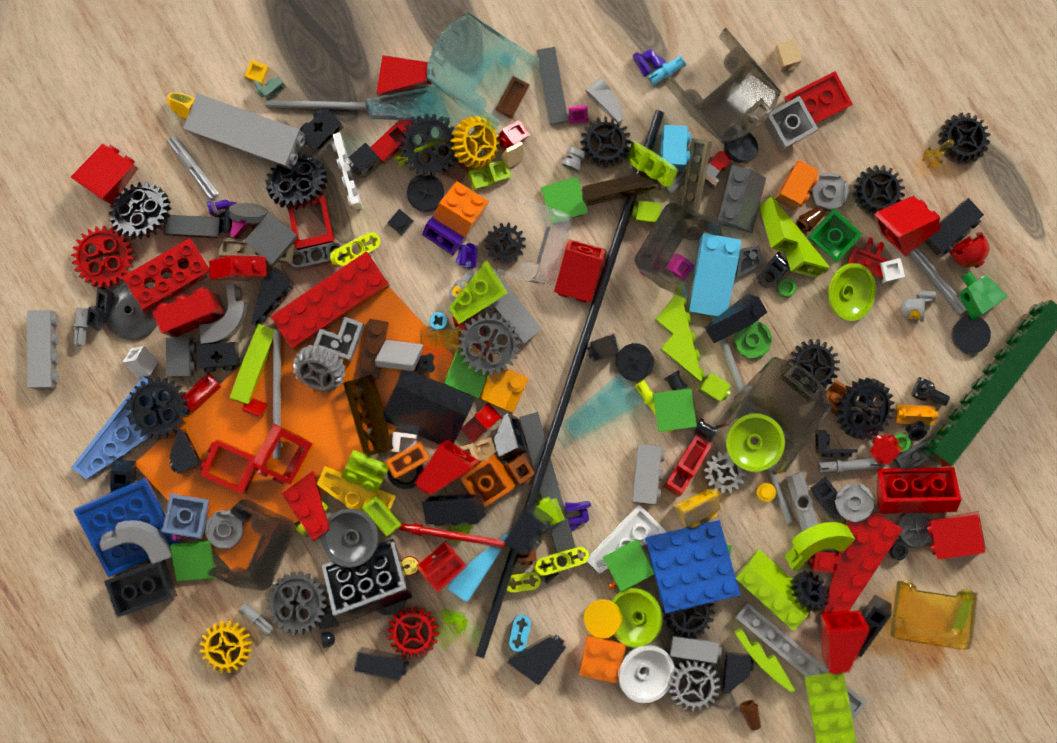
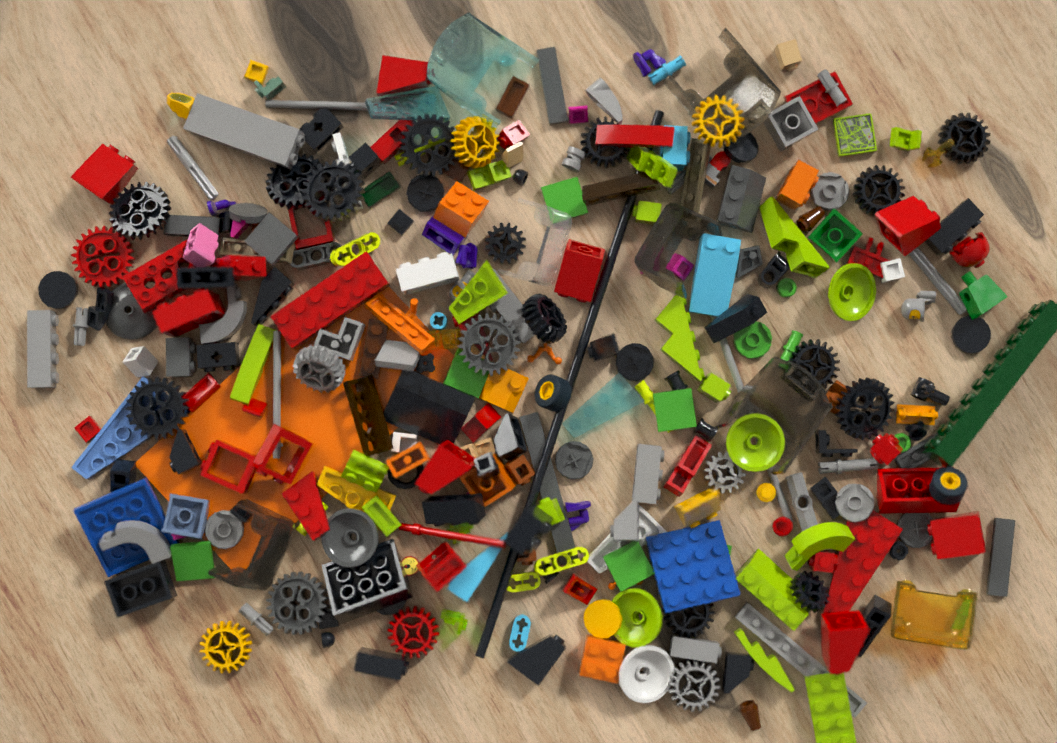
(58, 289): none -> black tile
(88, 429): none -> red tile
(201, 246): none -> bright pink brick
(205, 277): none -> black slope
(350, 194): none -> black gear
(380, 189): none -> dark green tile
(400, 322): none -> orange plate
(427, 273): none -> white brick
(486, 466): none -> black slope
(520, 176): none -> black hinge
(544, 318): none -> black gear
(553, 393): none -> black wheel
(558, 360): none -> orange piece
(574, 460): none -> dark grey tile
(579, 589): none -> red slope
(626, 524): none -> light grey slope
(634, 135): none -> red slope
(726, 120): none -> yellow gear
(782, 526): none -> red tile
(790, 347): none -> bright green pin
(831, 87): none -> light grey axle
(854, 135): none -> tile
(905, 139): none -> lime bracket
(948, 485): none -> black wheel
(1000, 557): none -> dark grey tile

